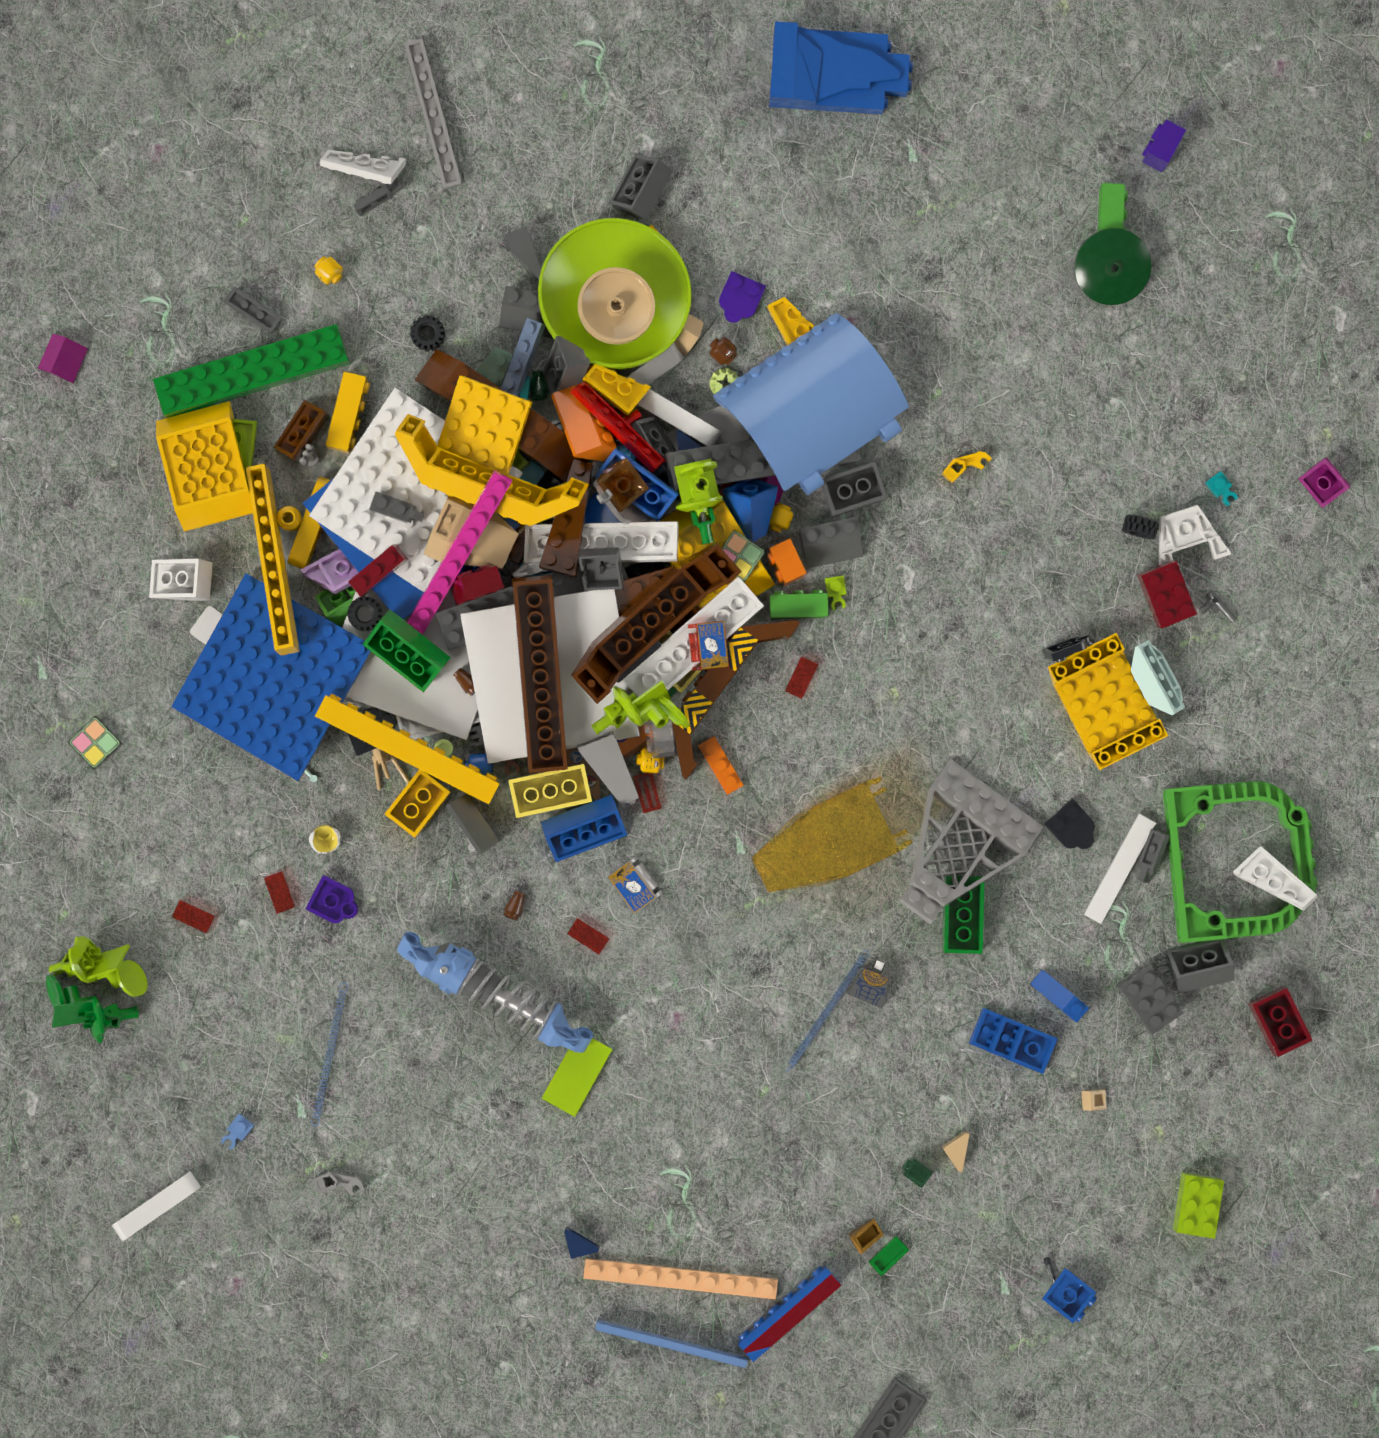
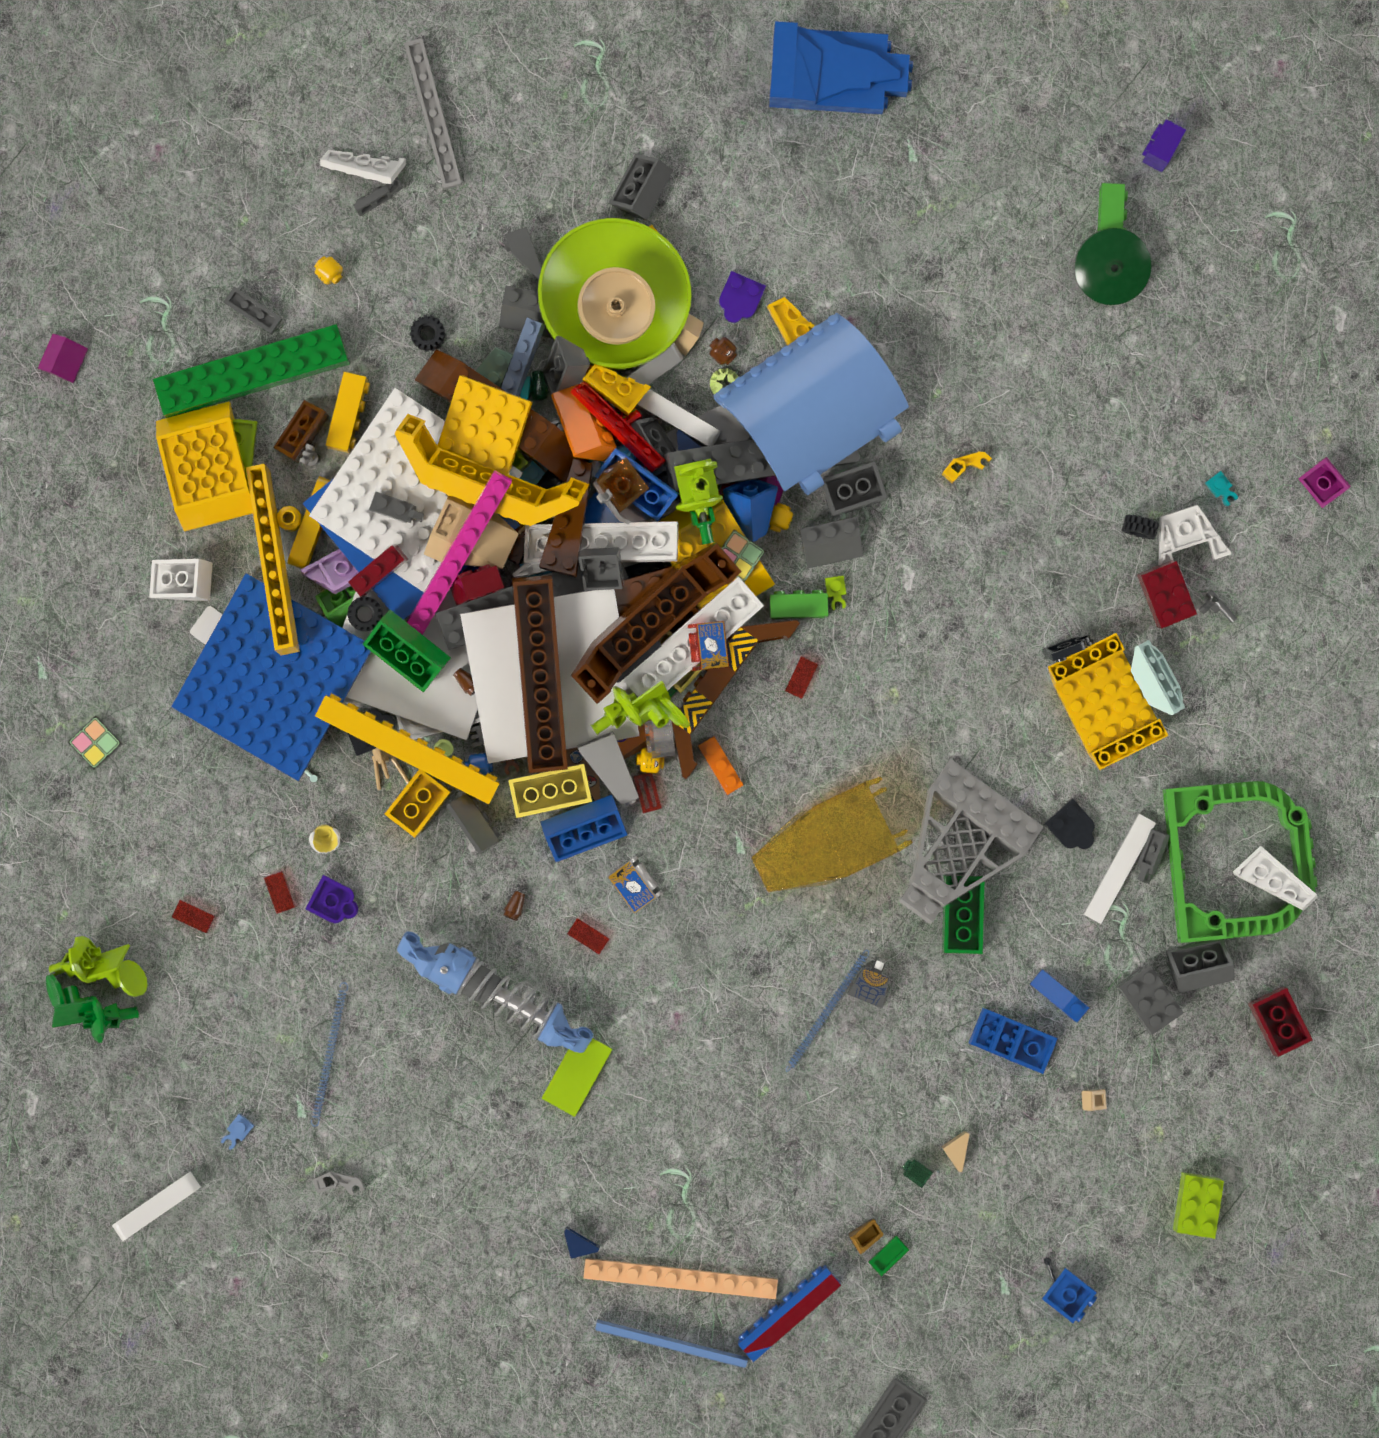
(786, 562): orange brick -> none

